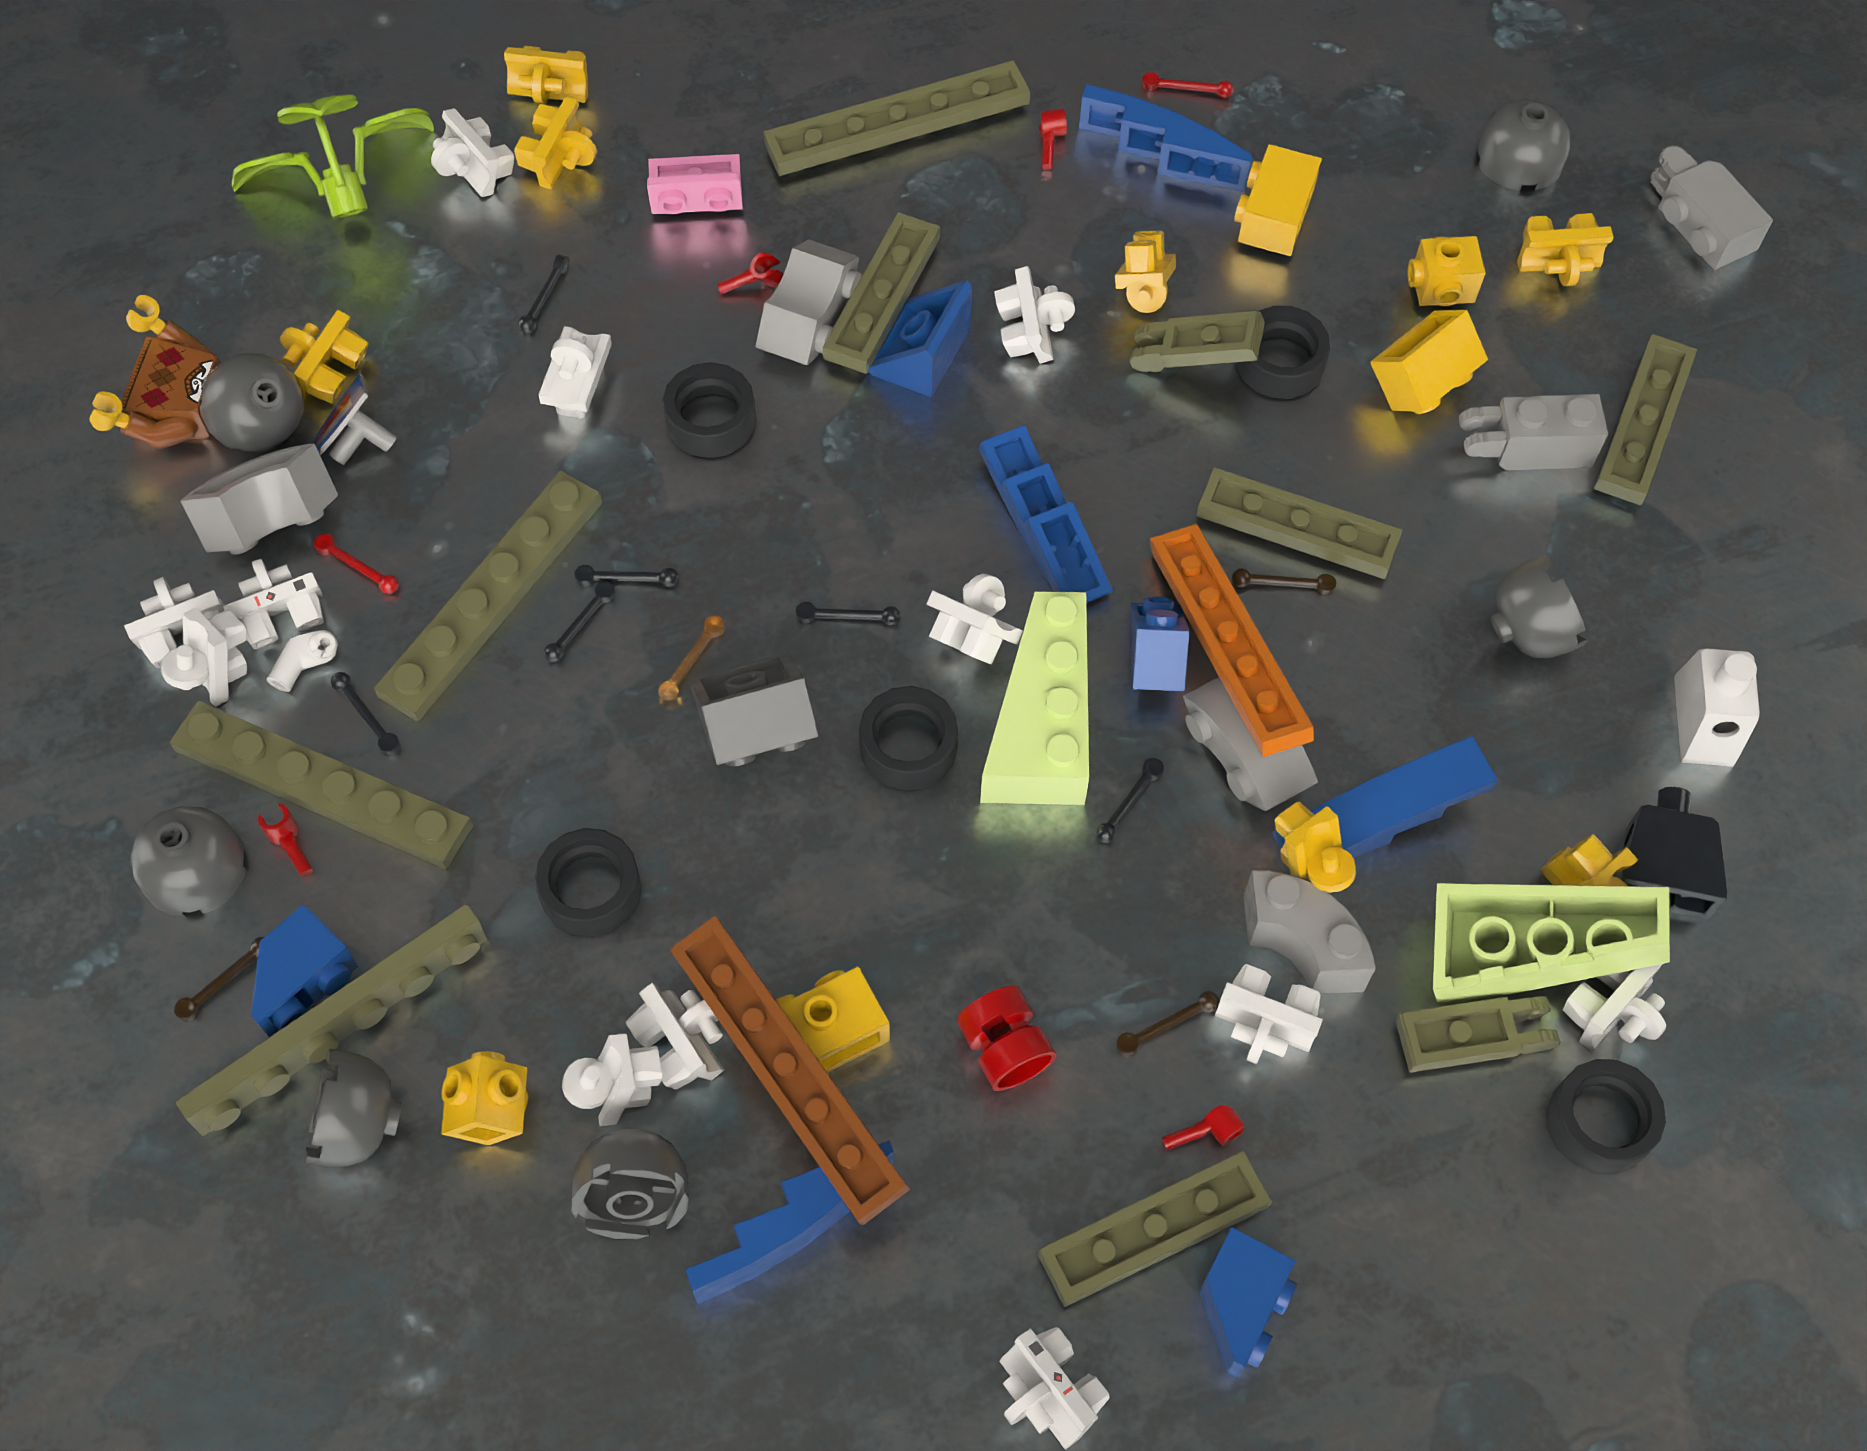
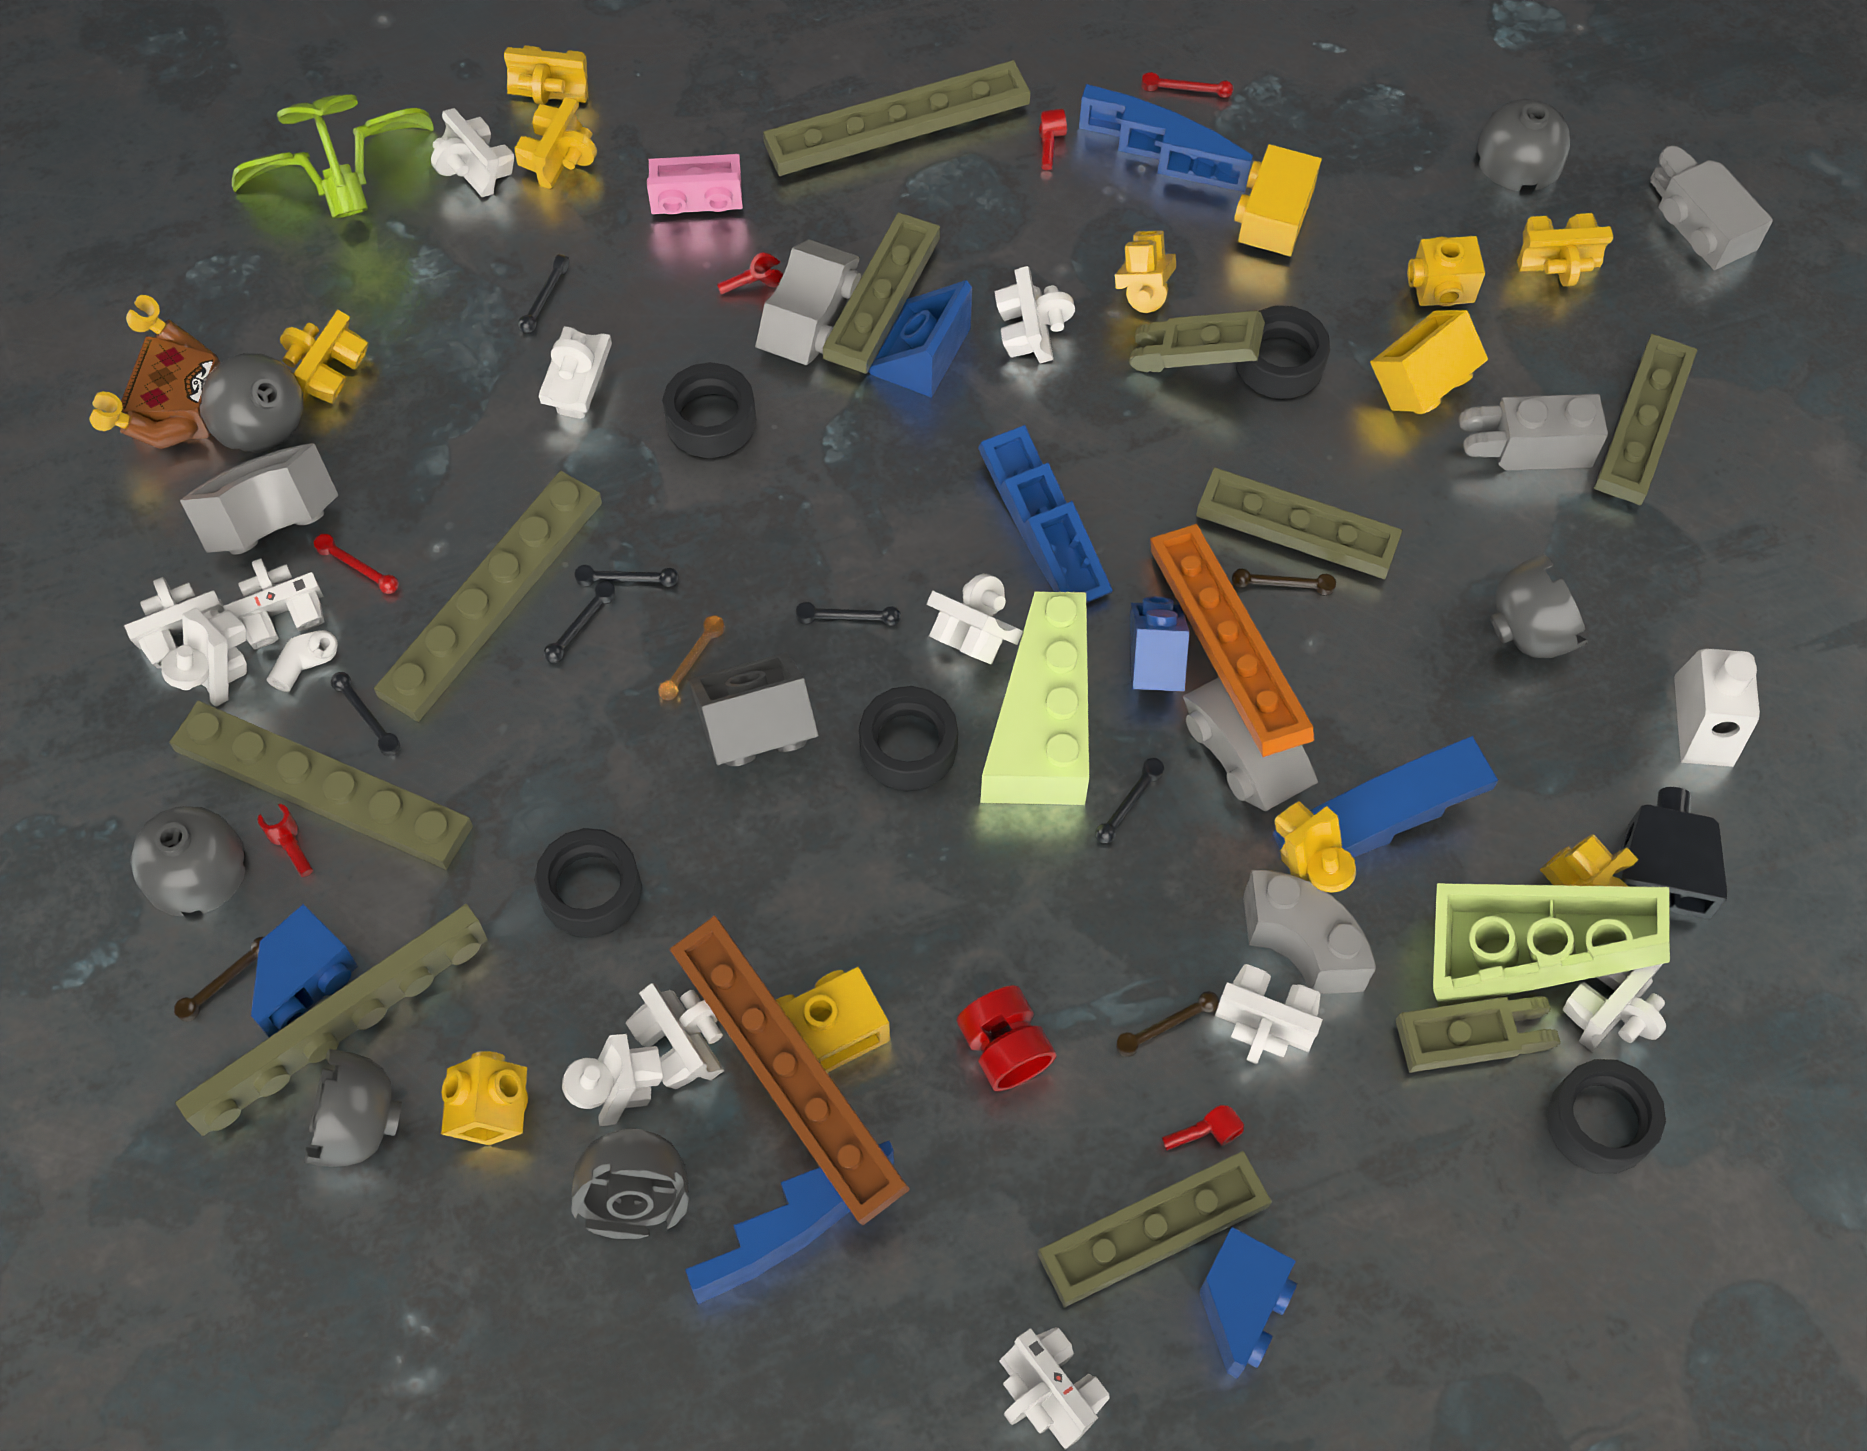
(359, 426): light grey shield -> none

